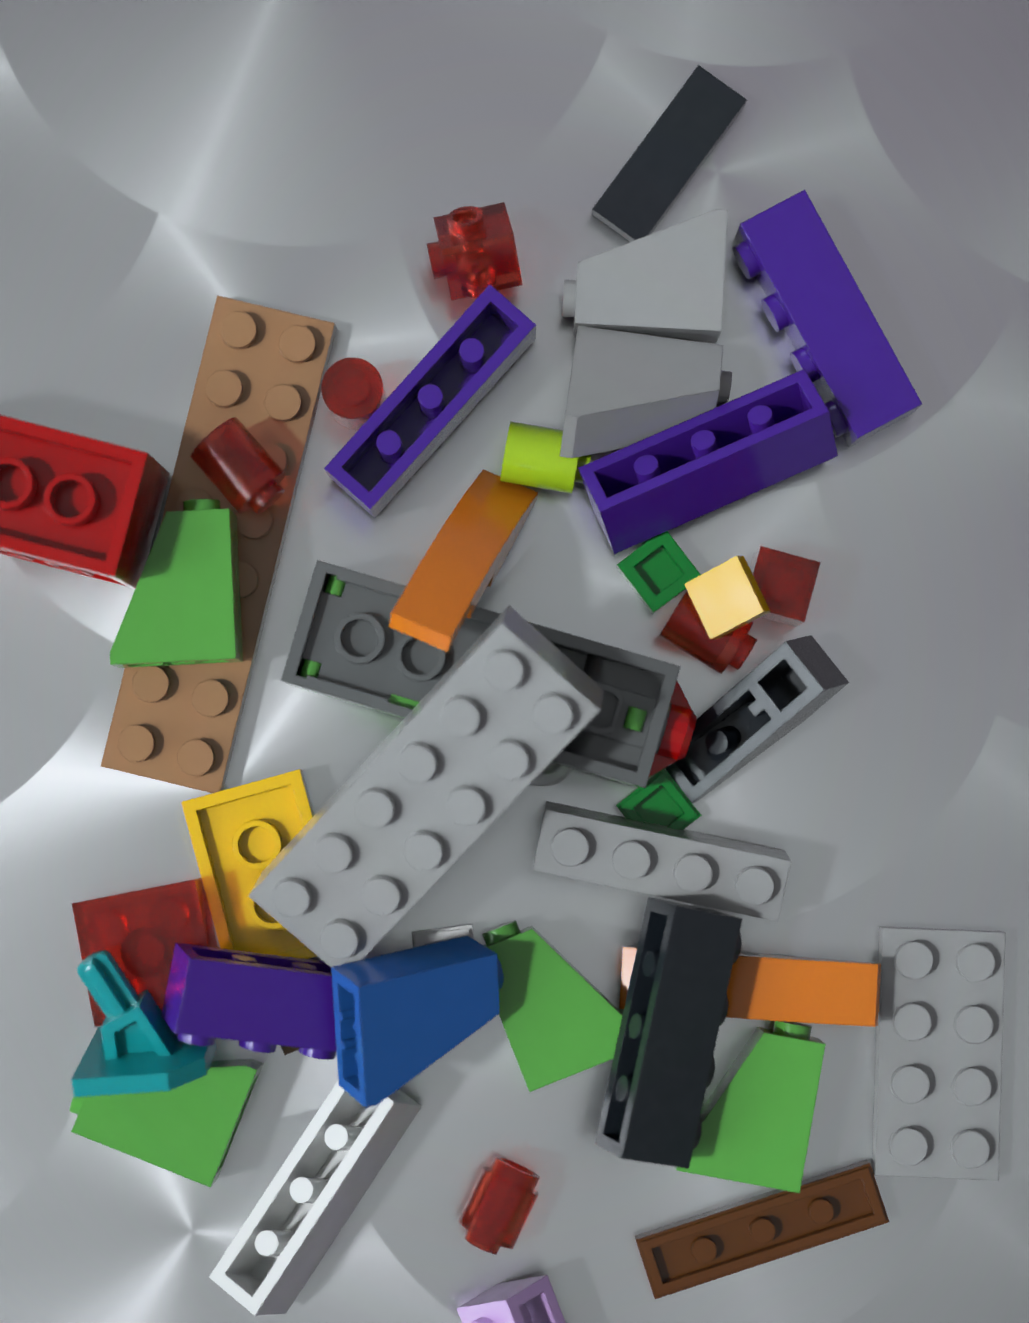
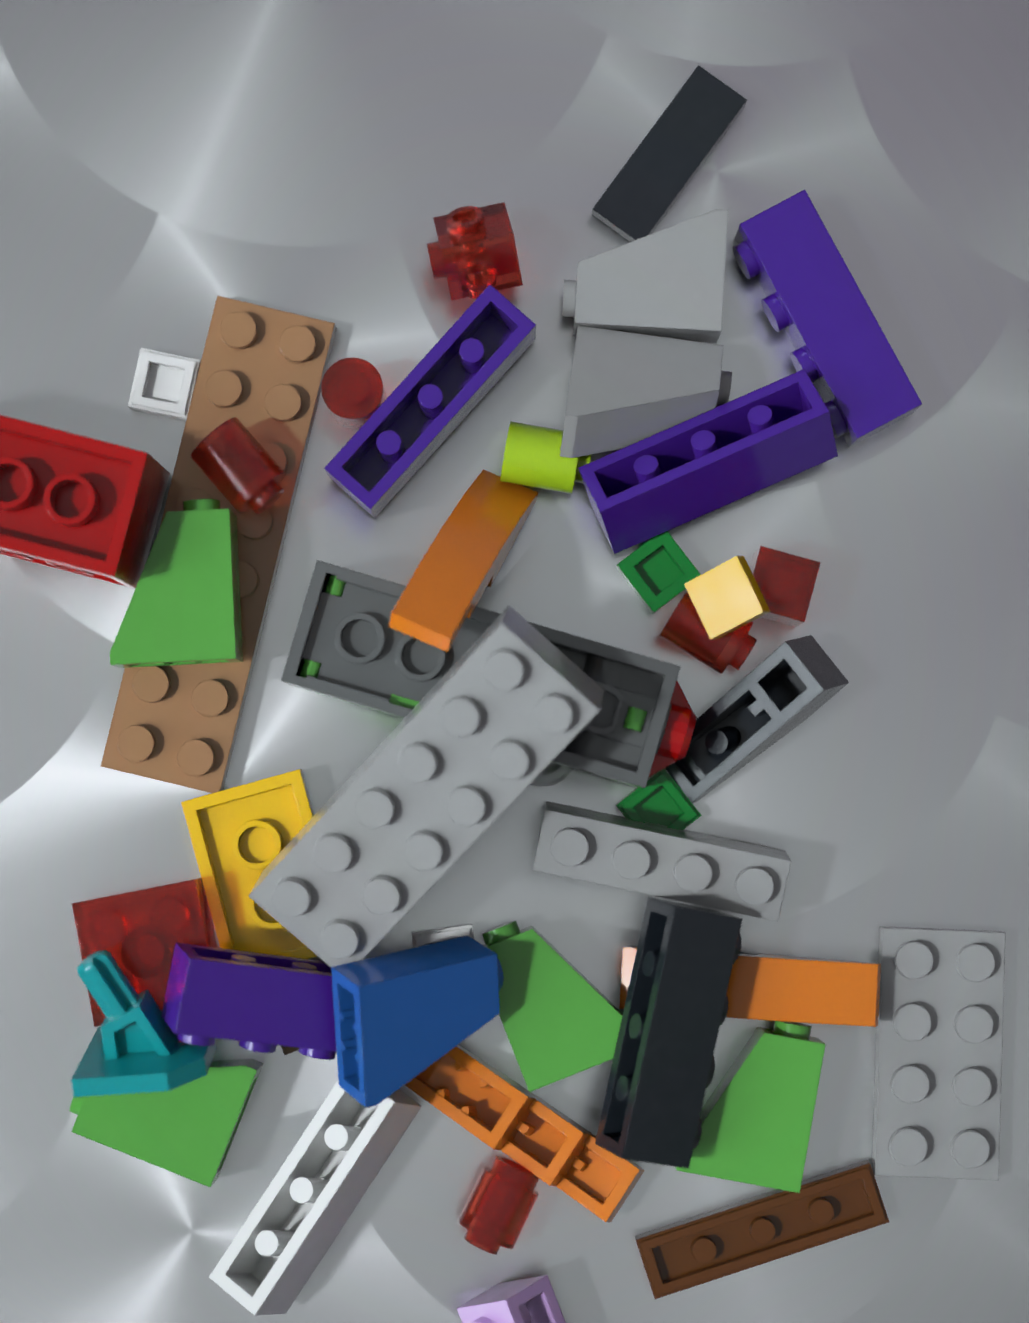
(163, 384): none -> white tile
(527, 1131): none -> orange slope

